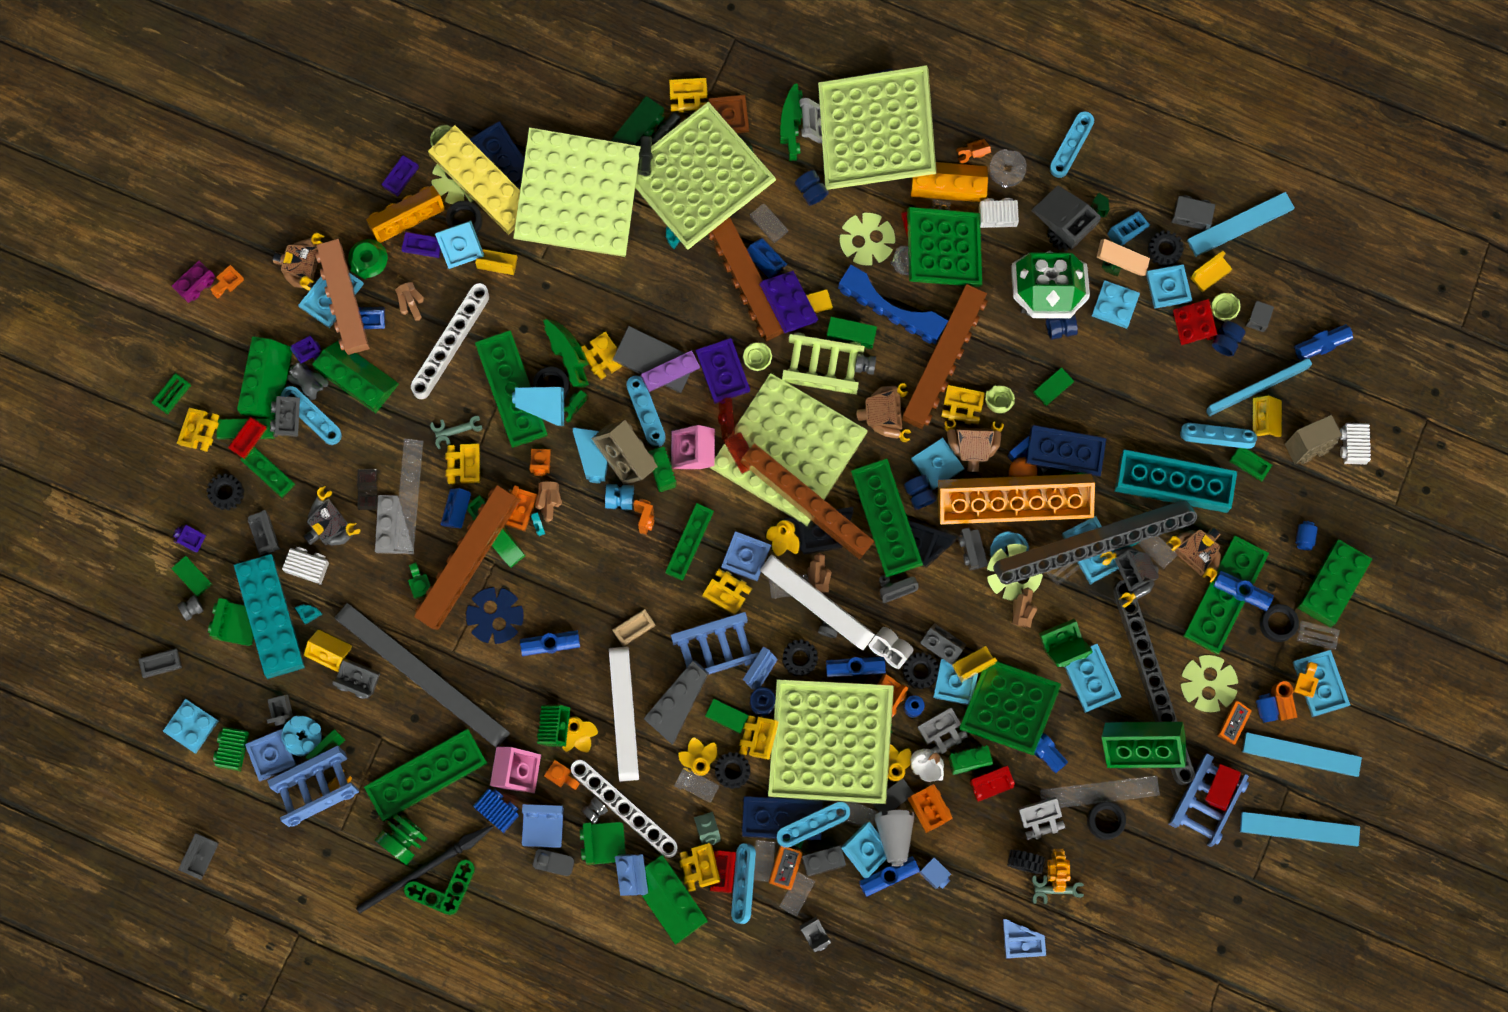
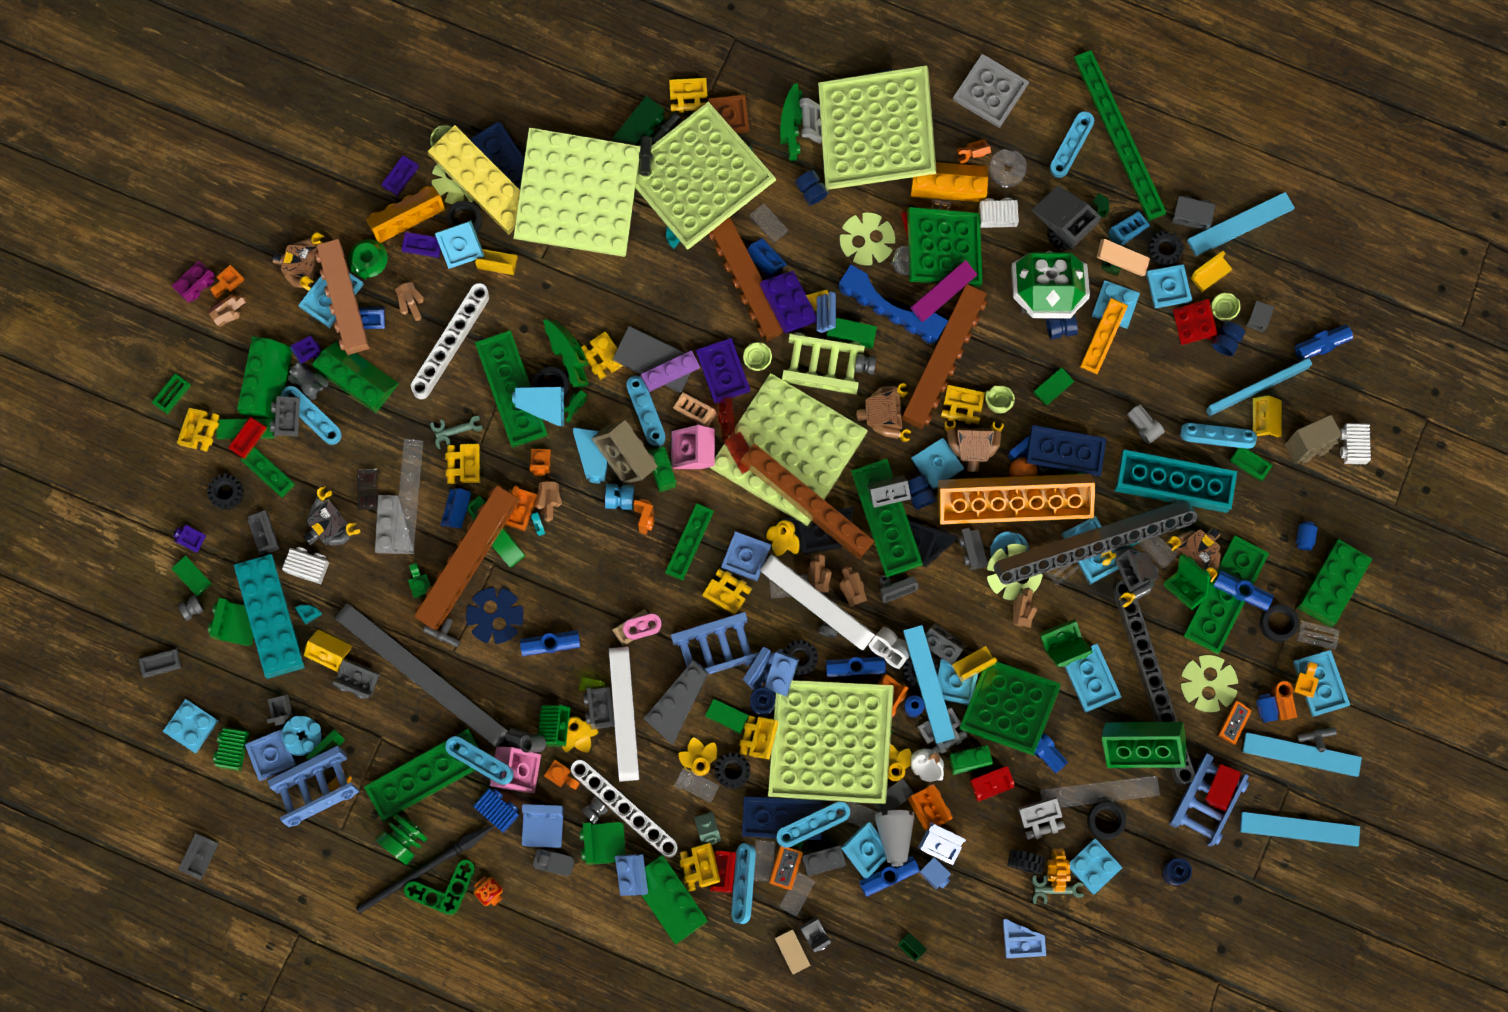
(226, 310): none -> medium nougat rock
(442, 634): none -> dark grey piece
(479, 760): none -> medium azure plate
(488, 891): none -> orange head
(525, 741): none -> dark grey piece
(587, 682): none -> clear neon green piece
(600, 708): none -> dark grey bracket
(641, 624): none -> bright pink plate
(703, 418): none -> light nougat slope
(781, 672): none -> medium blue bracket
(792, 952): none -> tan tile
(826, 313): none -> medium blue tile
(852, 587): none -> medium nougat rock
(889, 491): none -> hinge
(912, 947): none -> dark green piece
(929, 684): none -> medium azure tile
(941, 843): none -> plate
(943, 291): none -> magenta tile
(990, 90): none -> light grey plate
(1094, 866): none -> medium azure plate
(1103, 336): none -> light orange tile
(1120, 135): none -> green plate
(1148, 428): none -> light grey piece
(1177, 872): none -> dark blue wheel
(1189, 583): none -> green bracket
(1317, 735): none -> dark grey piece

